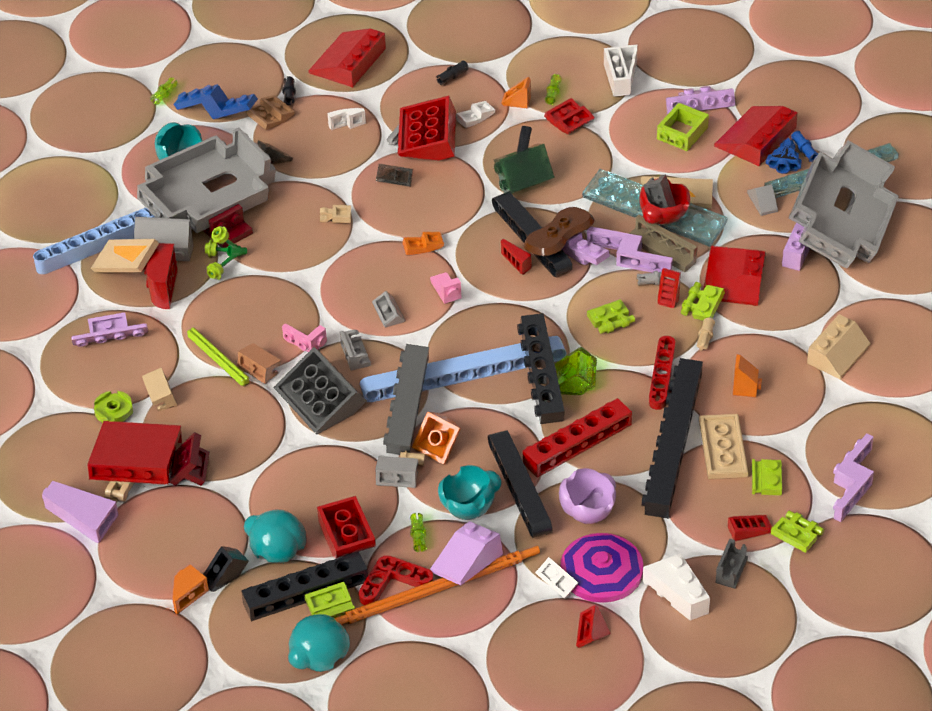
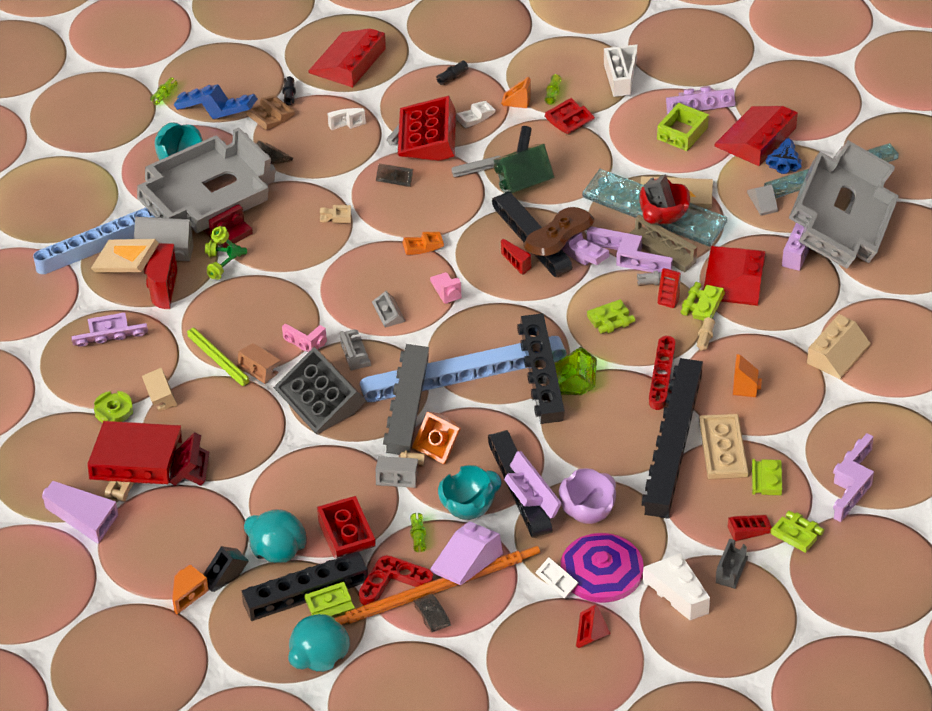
(432, 612): none -> clear smoke slope
(473, 167): none -> light grey axle
(530, 486): none -> lavender bracket
(577, 437): red brick -> none
(804, 145): blue pin -> none

